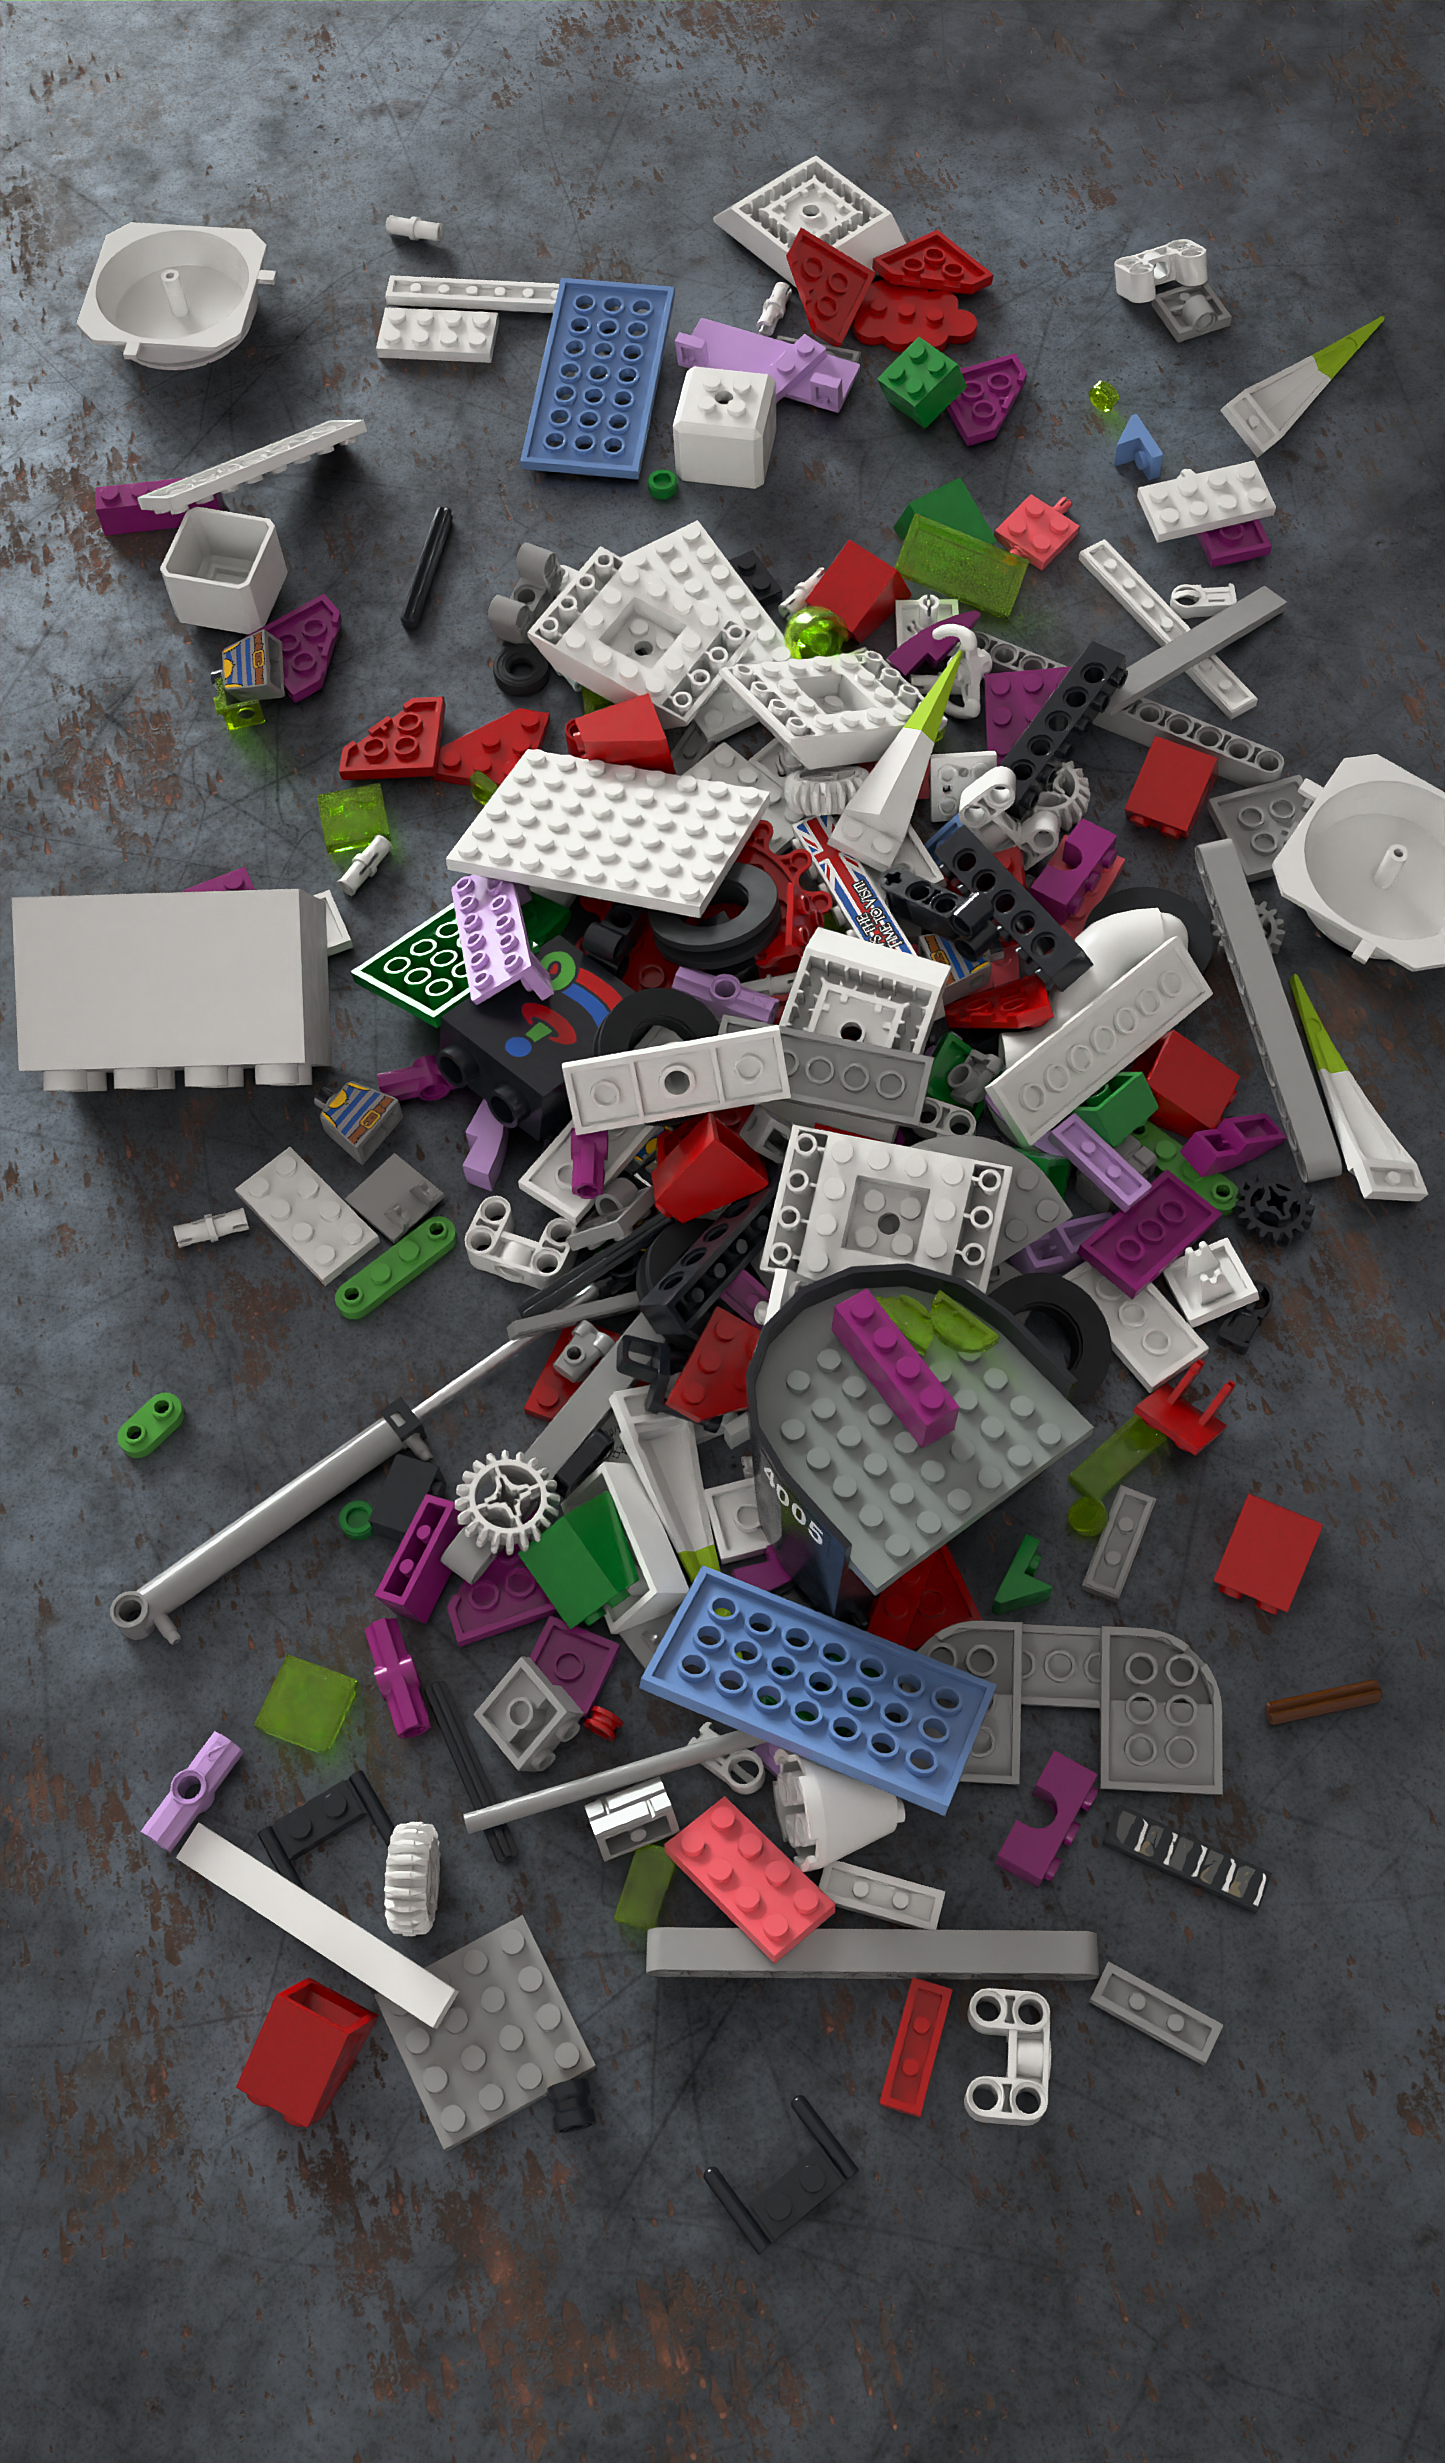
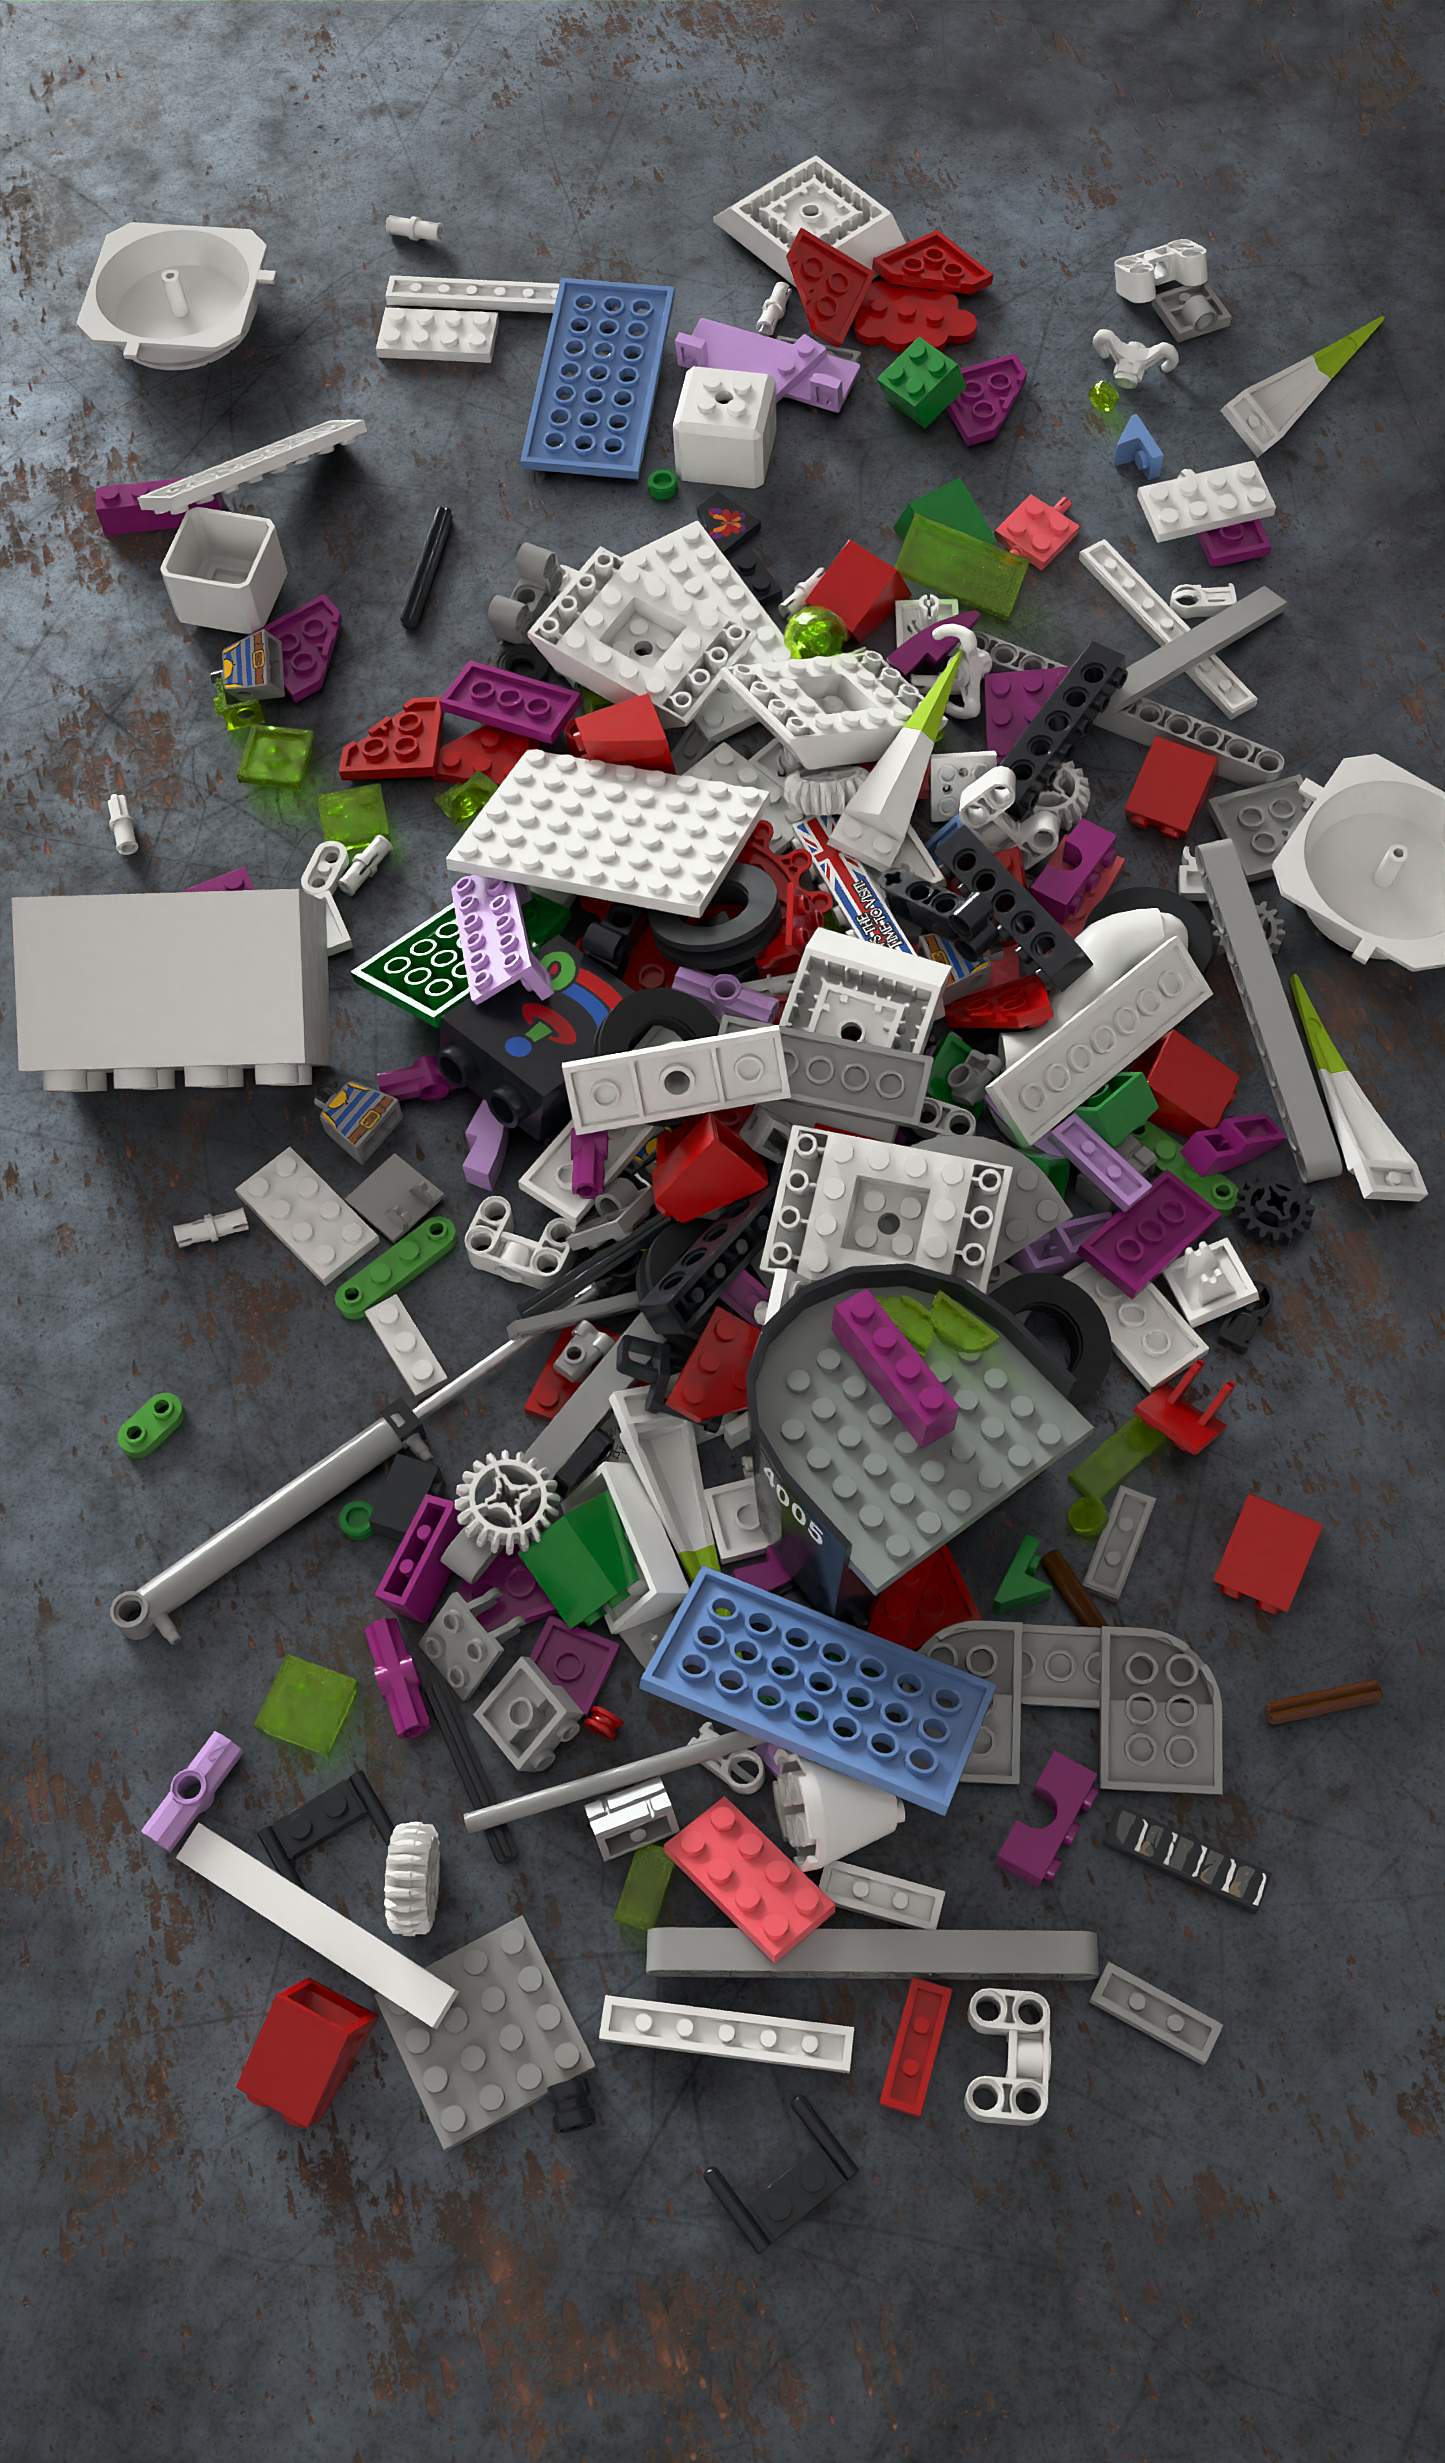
(122, 825): none -> white axle
(276, 756): none -> clear neon green plate
(321, 872): none -> white plate
(407, 1347): none -> white plate
(462, 1646): none -> light grey plate
(463, 801): none -> clear neon green bracket
(510, 702): none -> magenta plate
(727, 523): none -> black tile
(727, 2034): none -> white plate
(1072, 1590): none -> reddish brown axle
(1133, 358): none -> white piece
(1189, 879): none -> white plate

